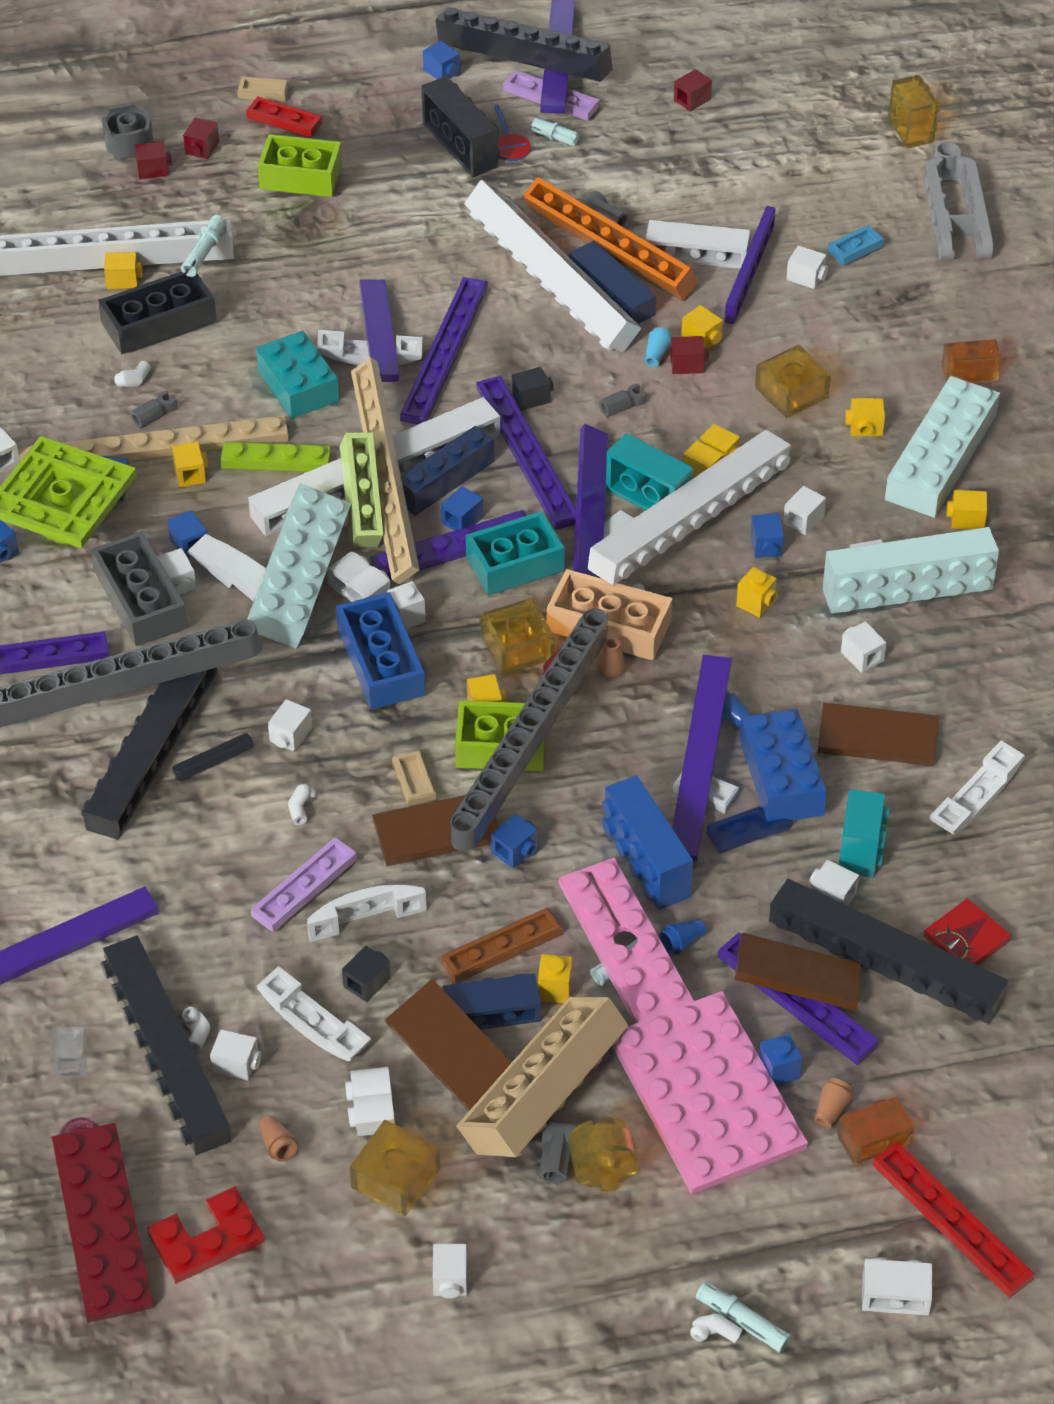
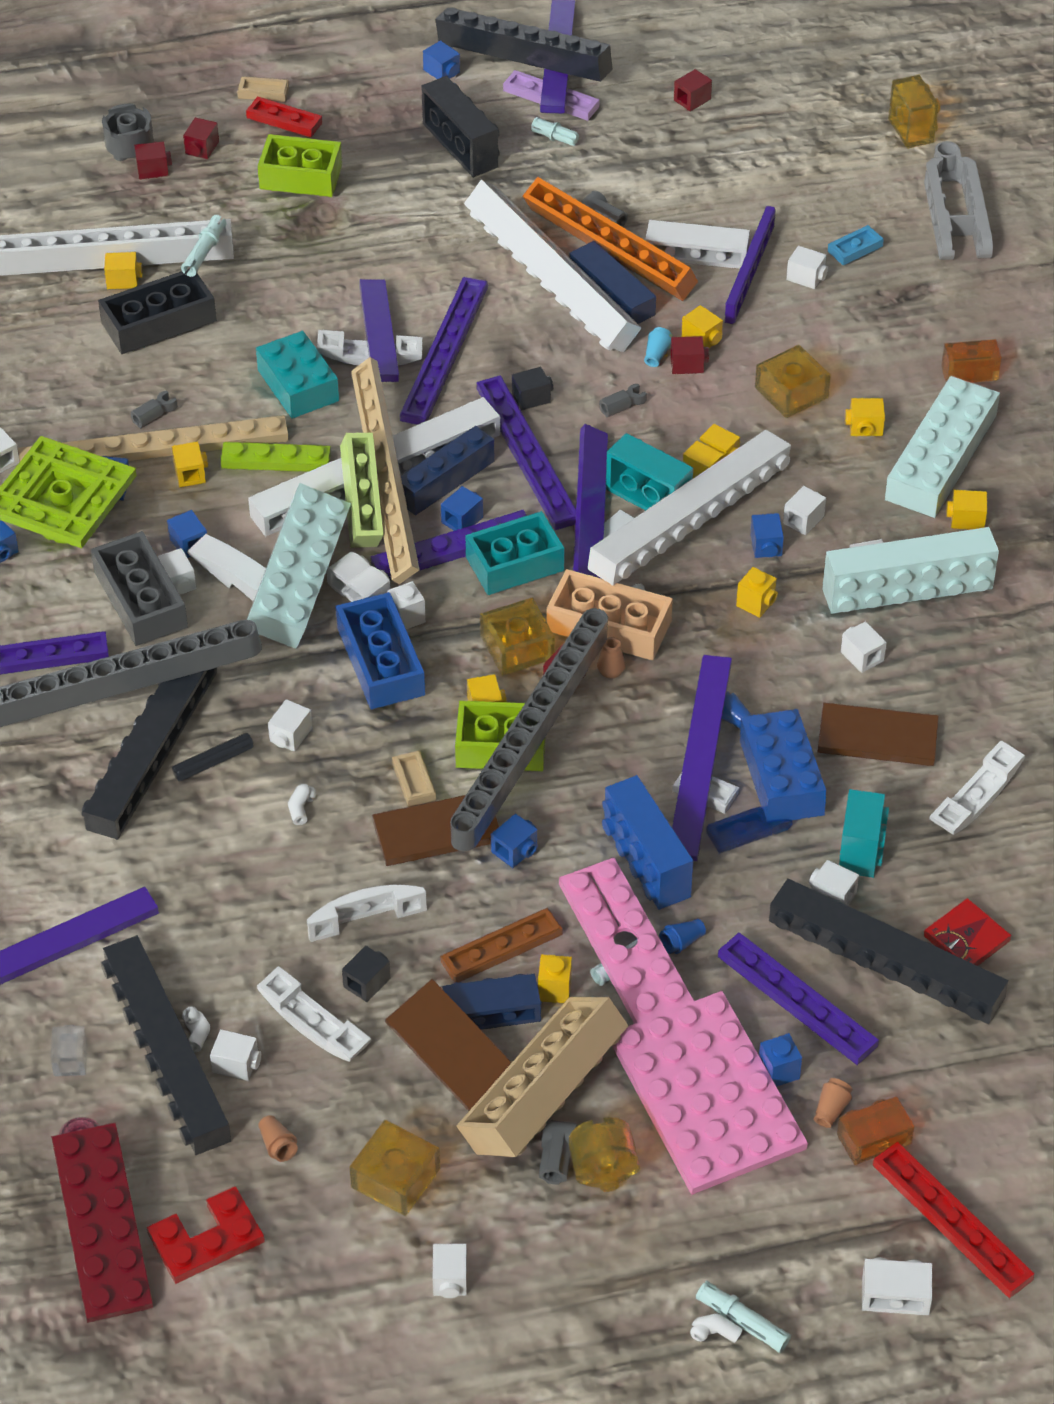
(133, 378): white arm -> none
(303, 884): lavender plate -> none
(371, 1098): white brick -> none
(511, 146): red piece -> none
(798, 971): reddish brown tile -> none

